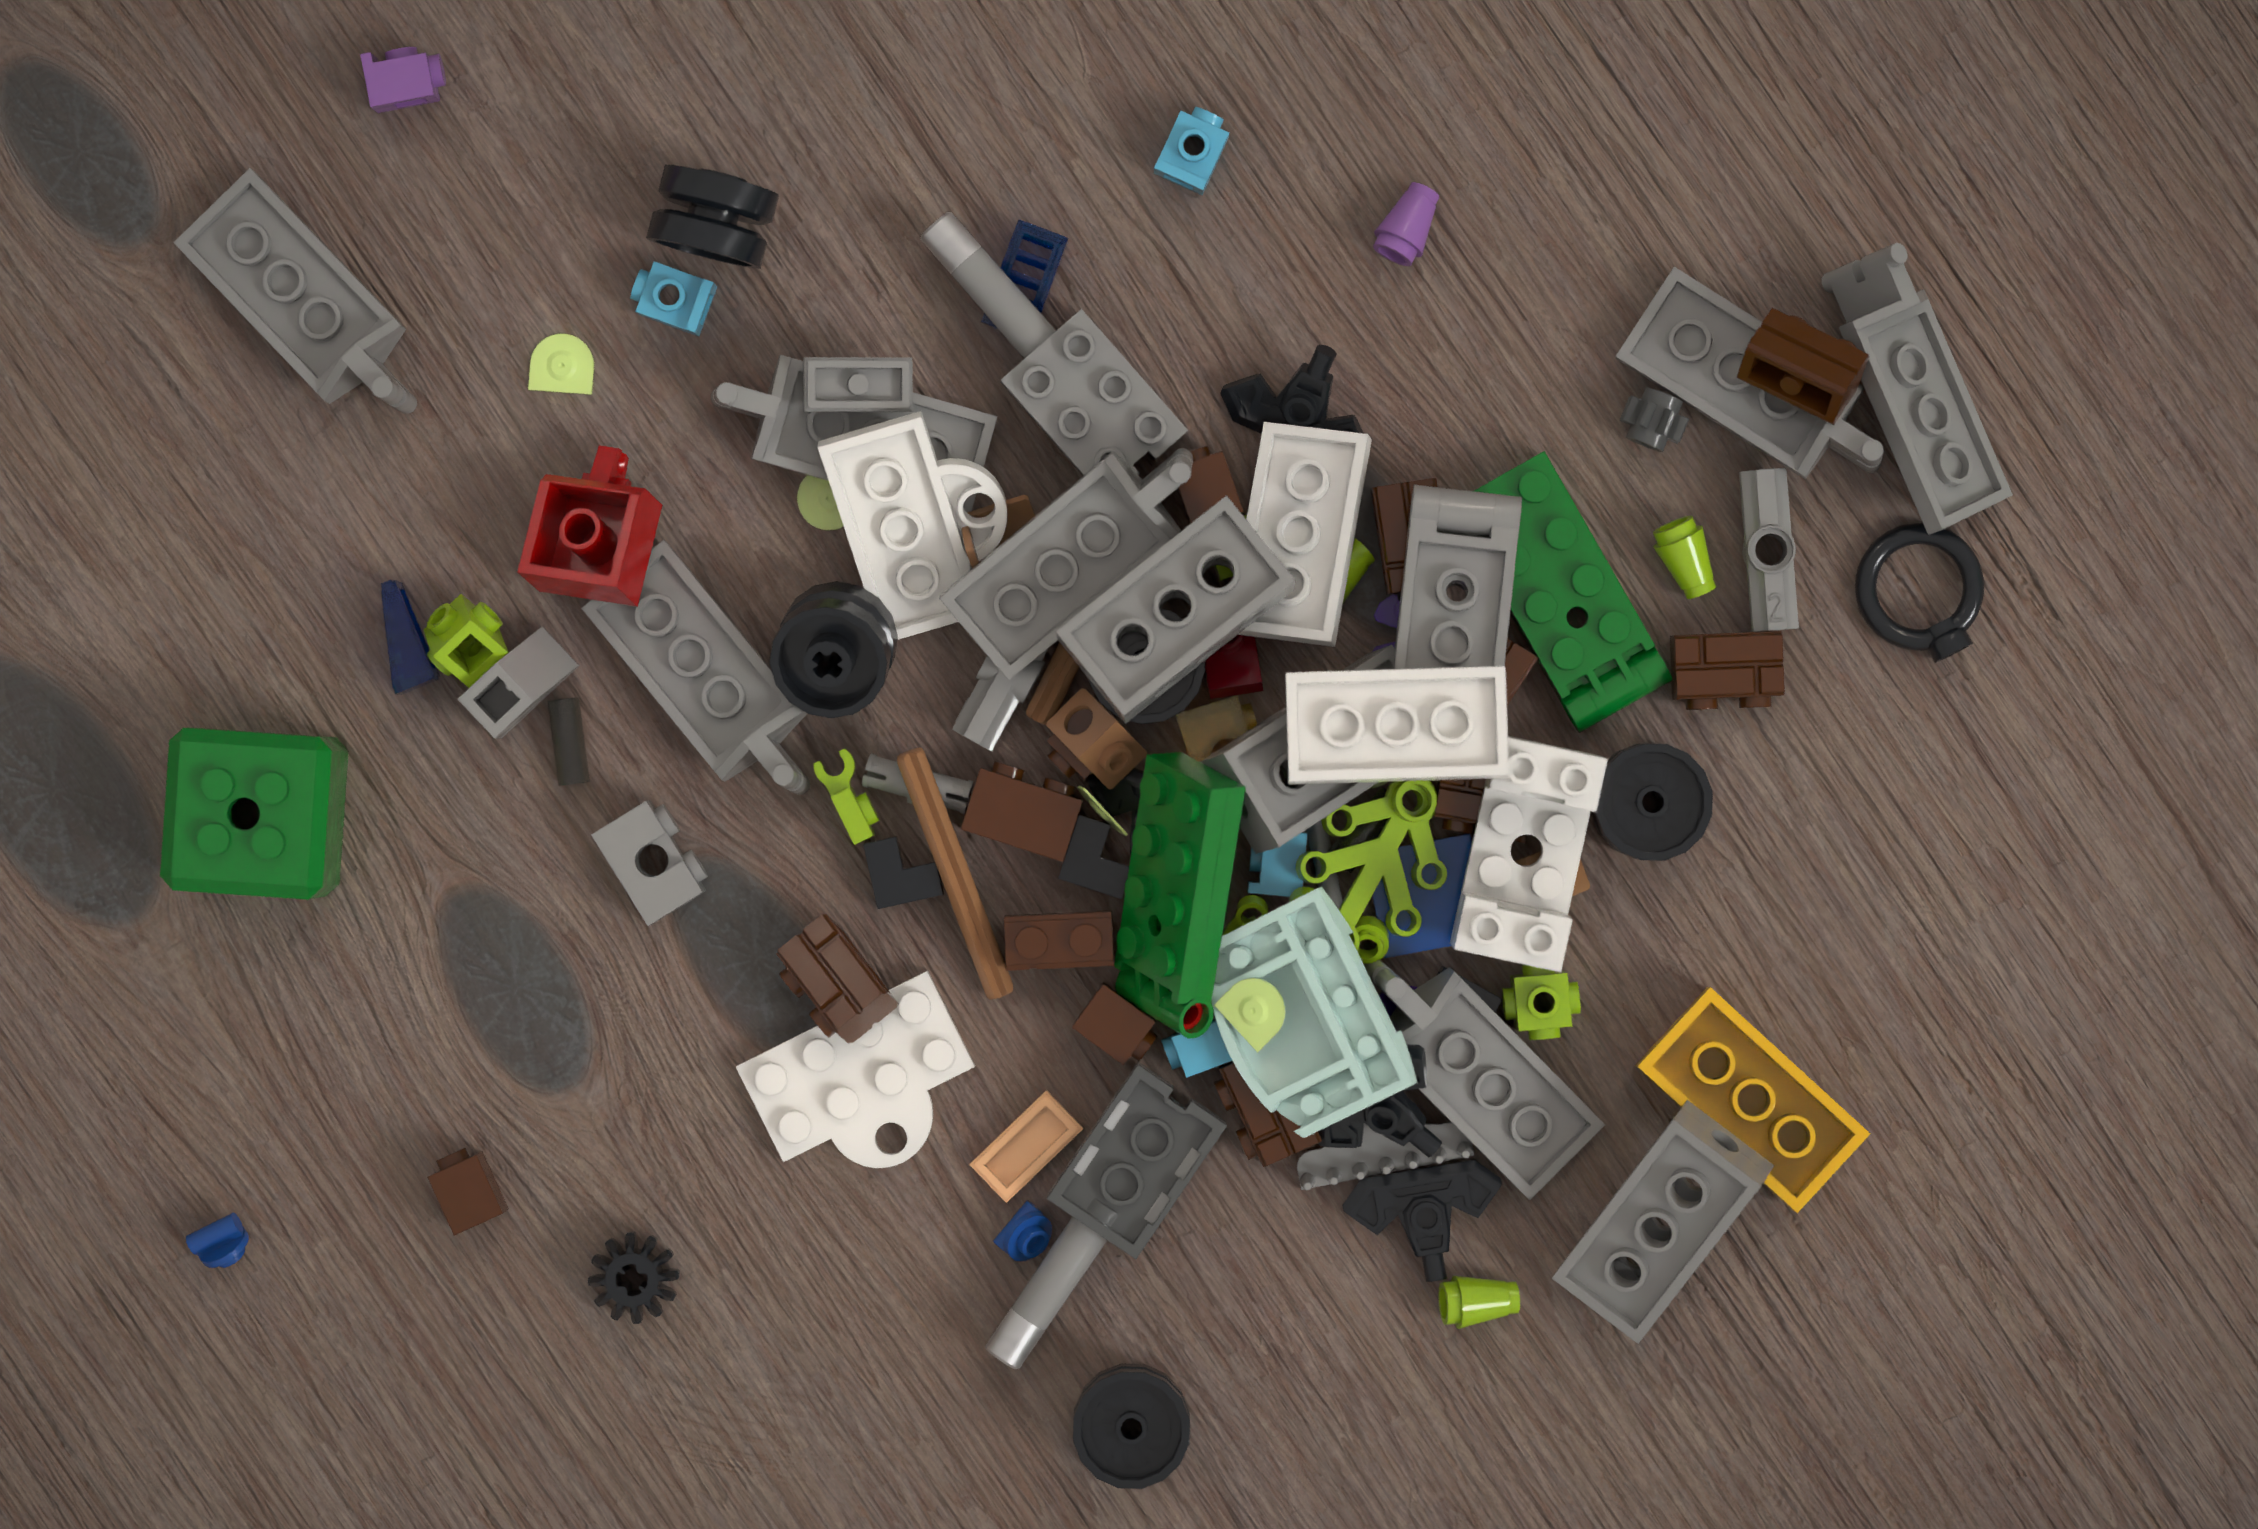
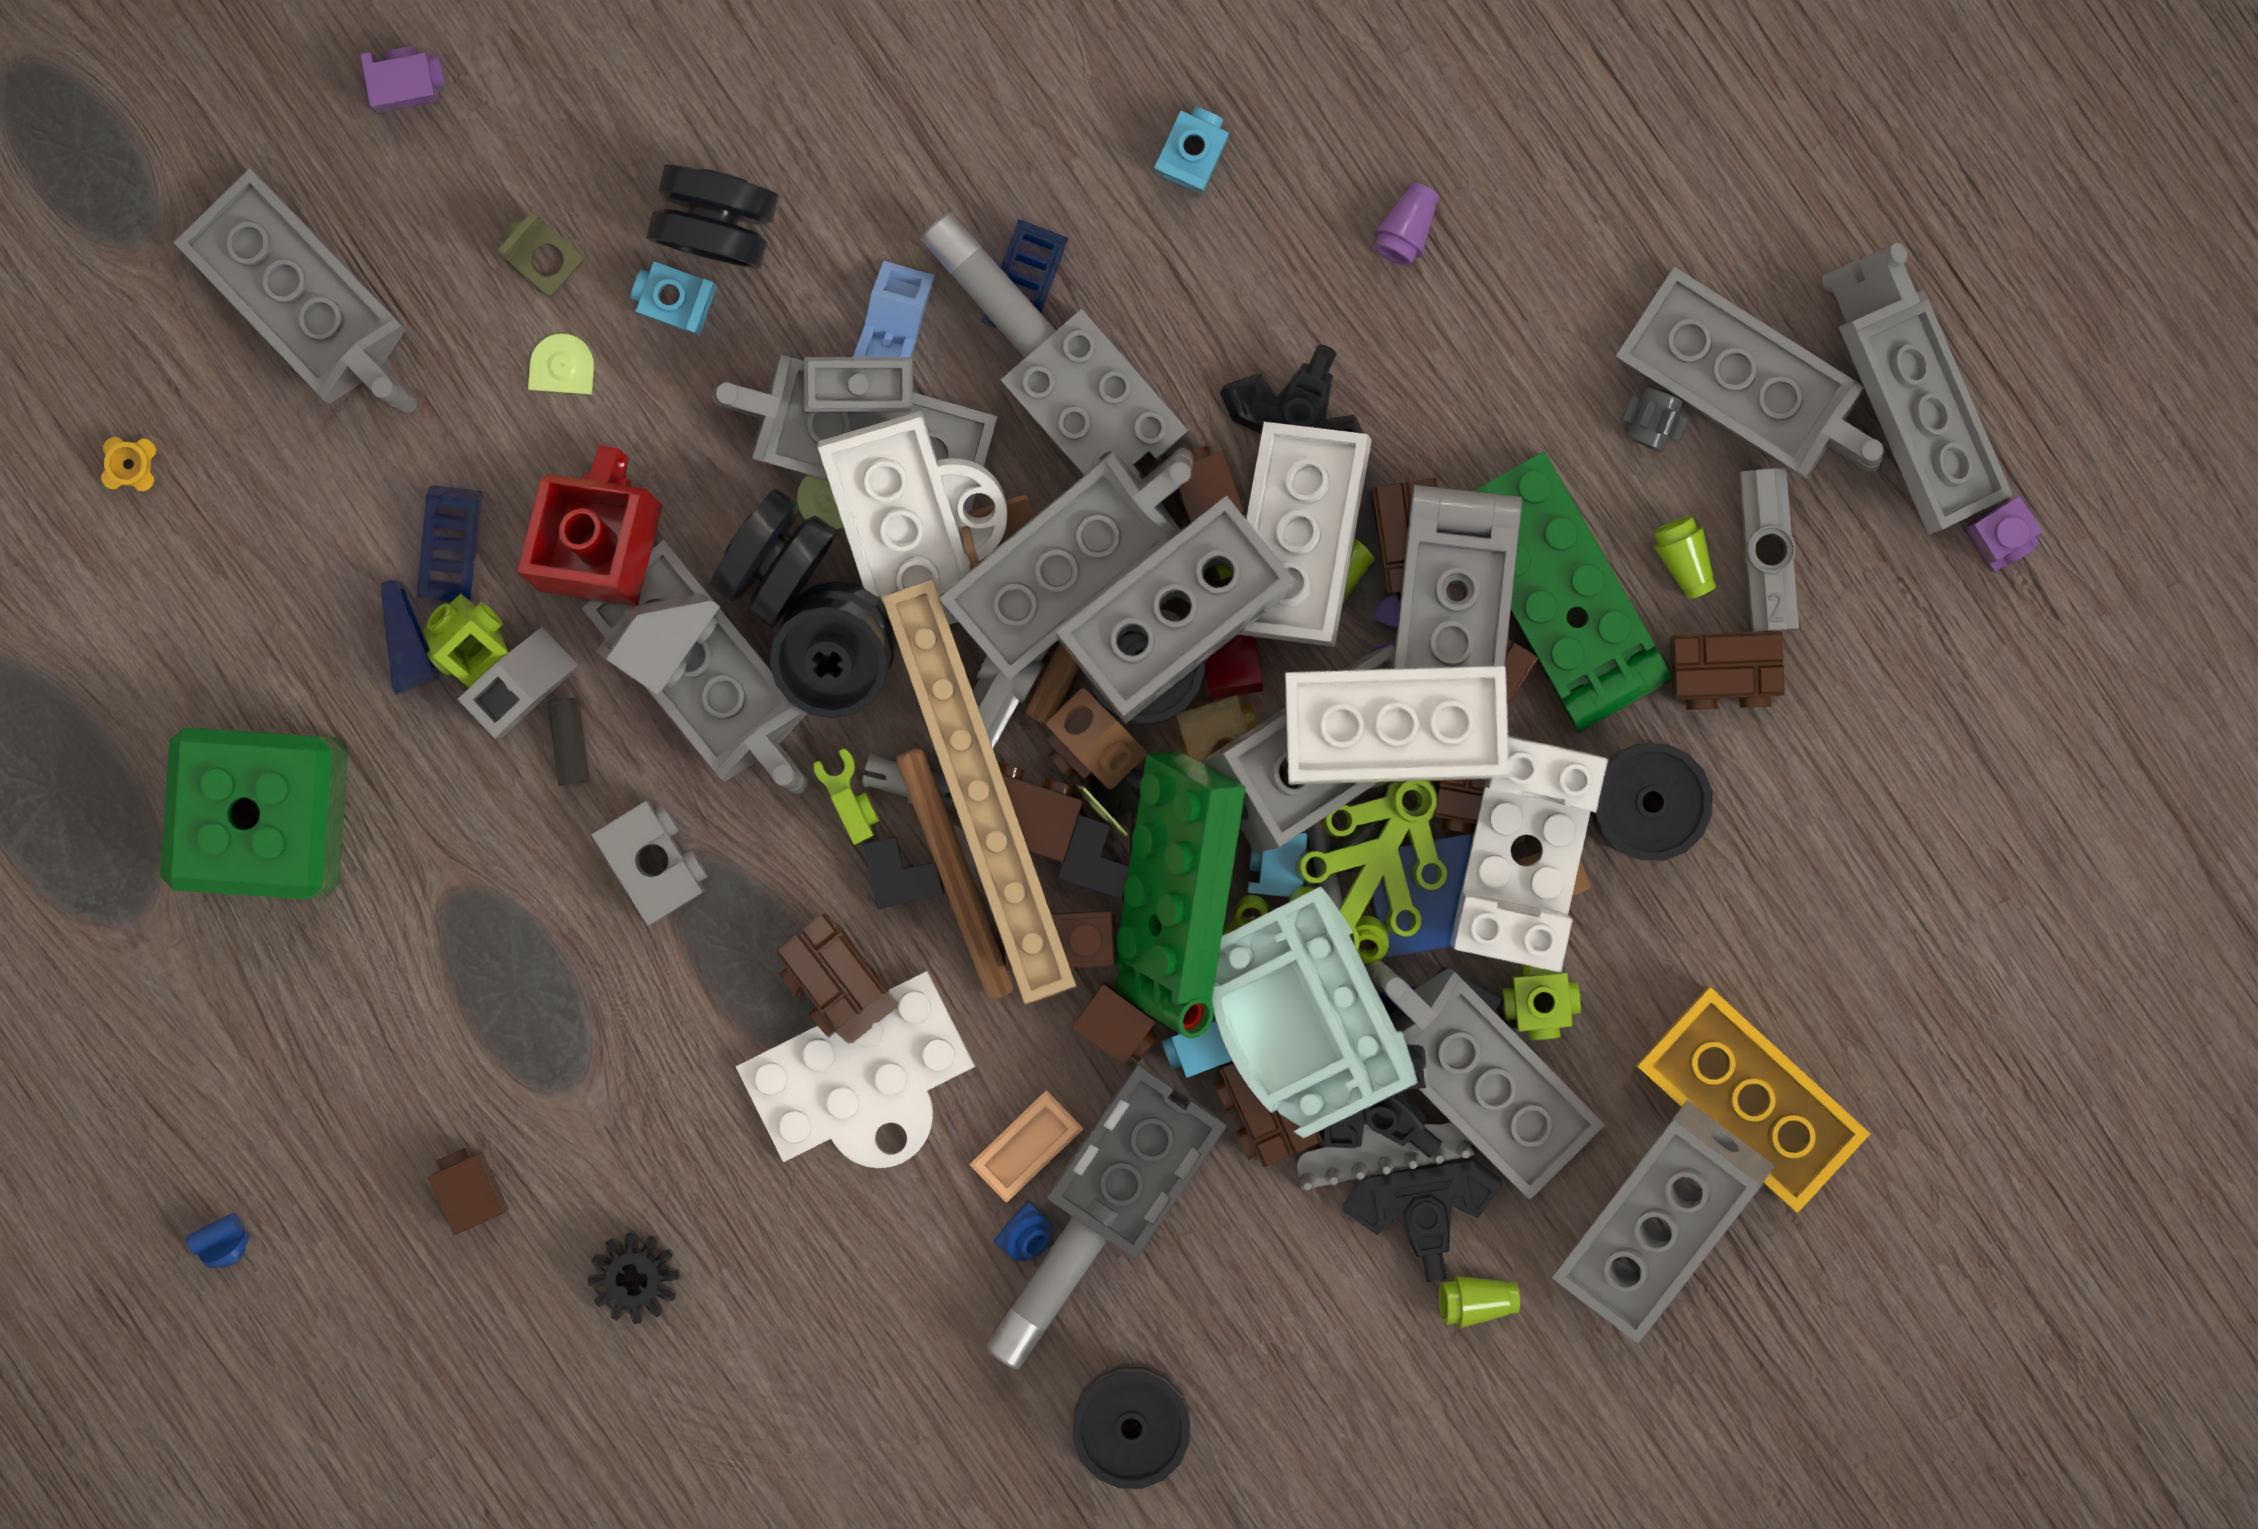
(117, 453): none -> yellow plate
(453, 498): none -> clear blue slope
(521, 242): none -> olive bracket
(657, 636): none -> light grey slope
(766, 553): none -> black wheel
(895, 312): none -> light blue slope
(979, 792): none -> tan plate
(1253, 1010): yellowish green piece -> none
(1803, 365): reddish brown brick -> none
(1944, 637): black piece -> none
(2005, 533): none -> medium lavender brick

